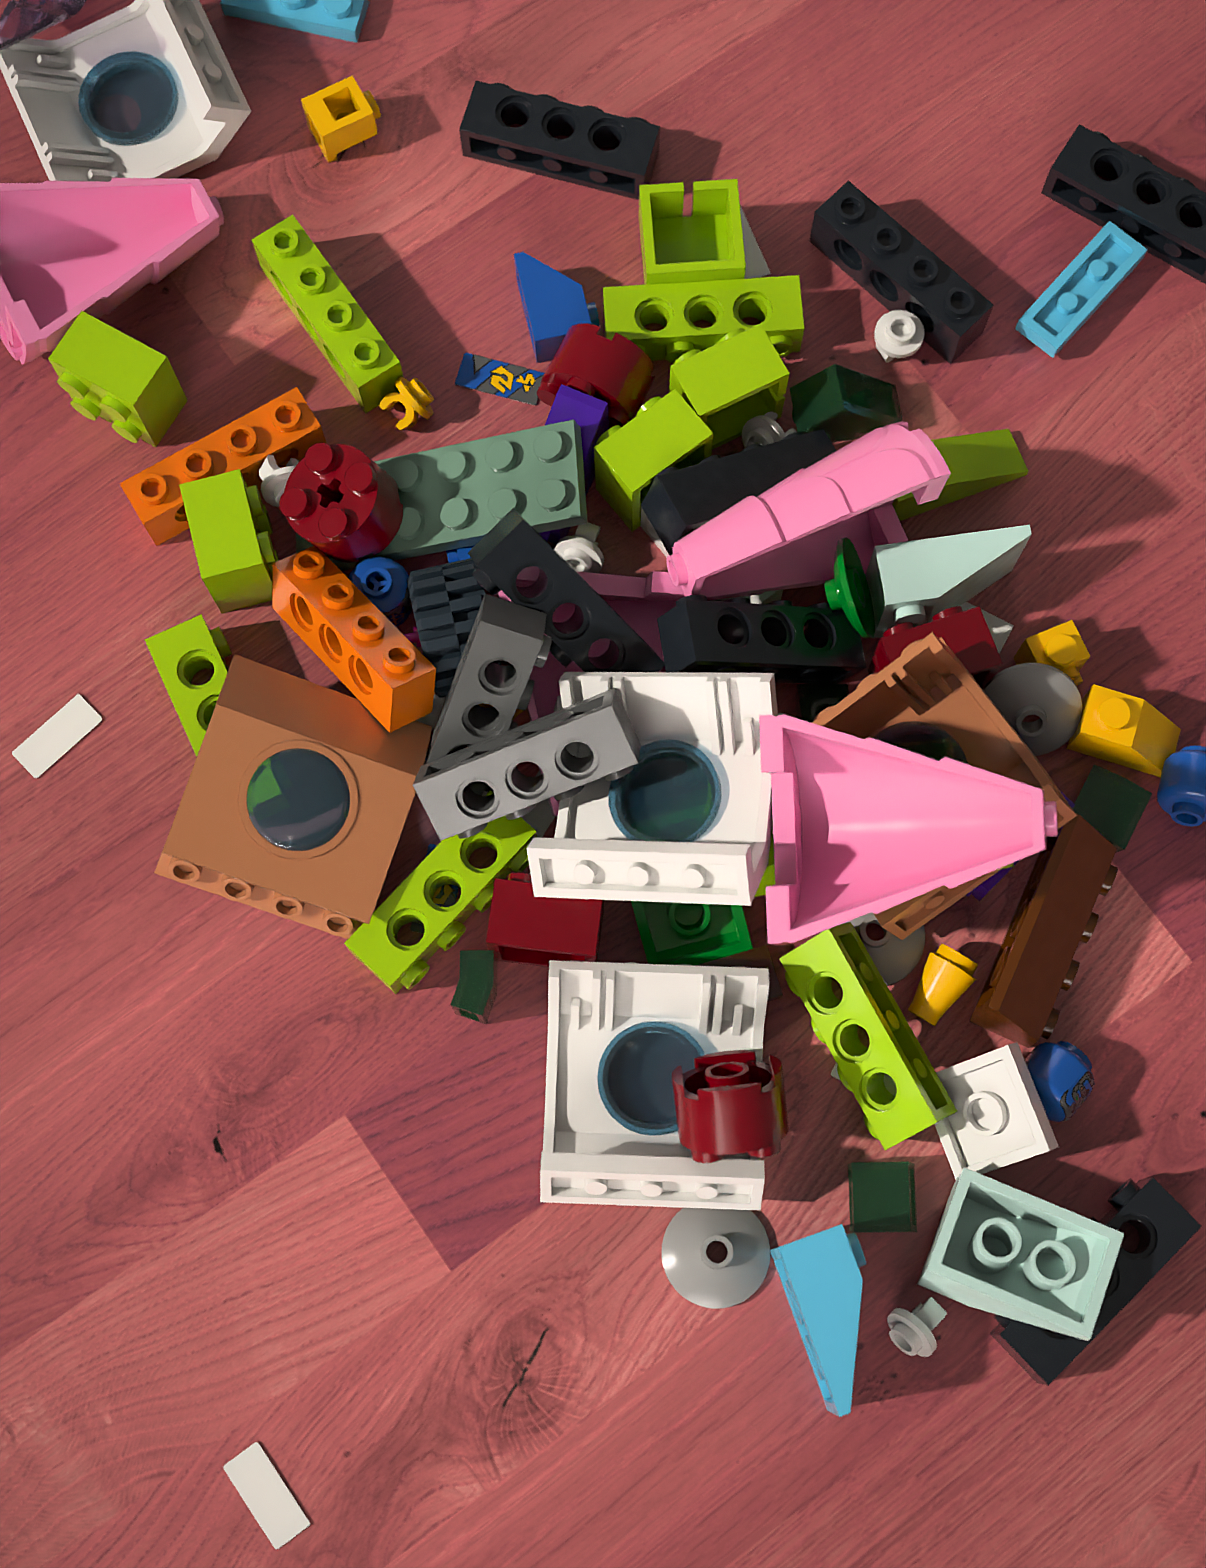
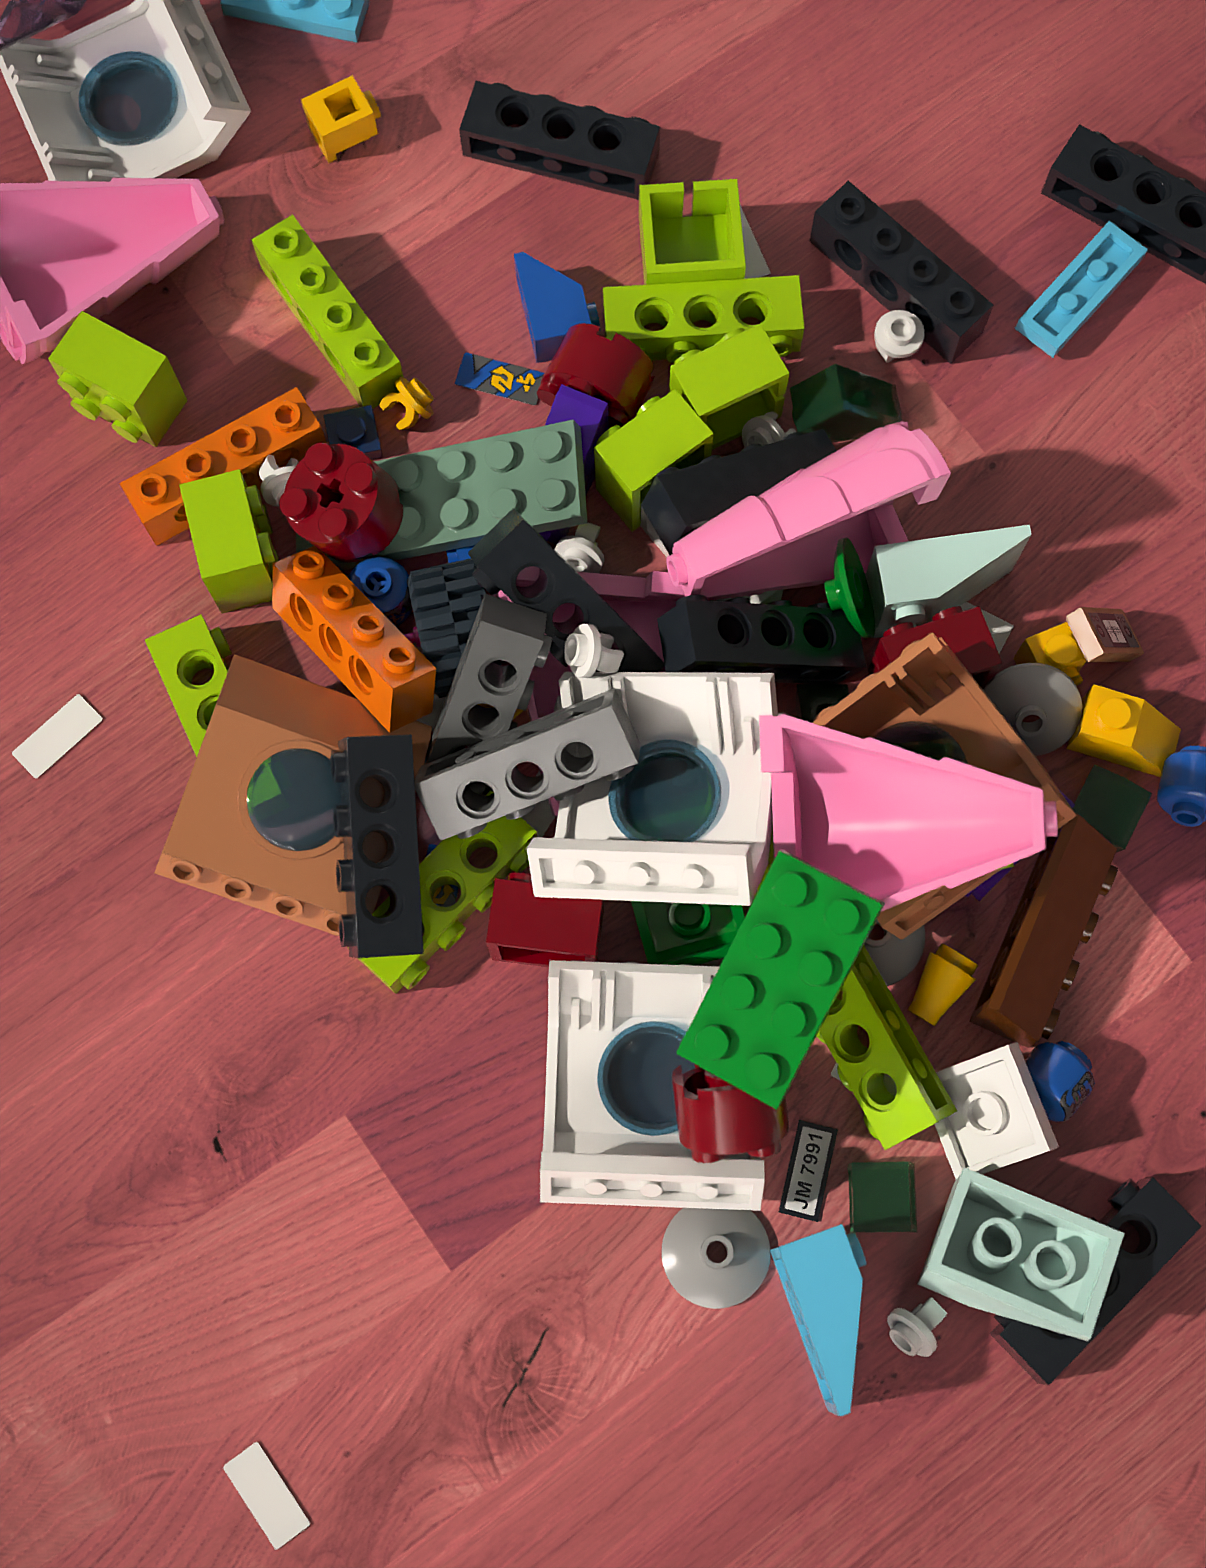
(355, 428): none -> dark blue plate
(391, 763): none -> black brick
(476, 986): clear green piece -> none
(591, 651): none -> white plate
(780, 978): none -> green plate
(808, 1171): none -> sticker
(975, 465): lime slope -> none
(1104, 635): none -> medium nougat tile

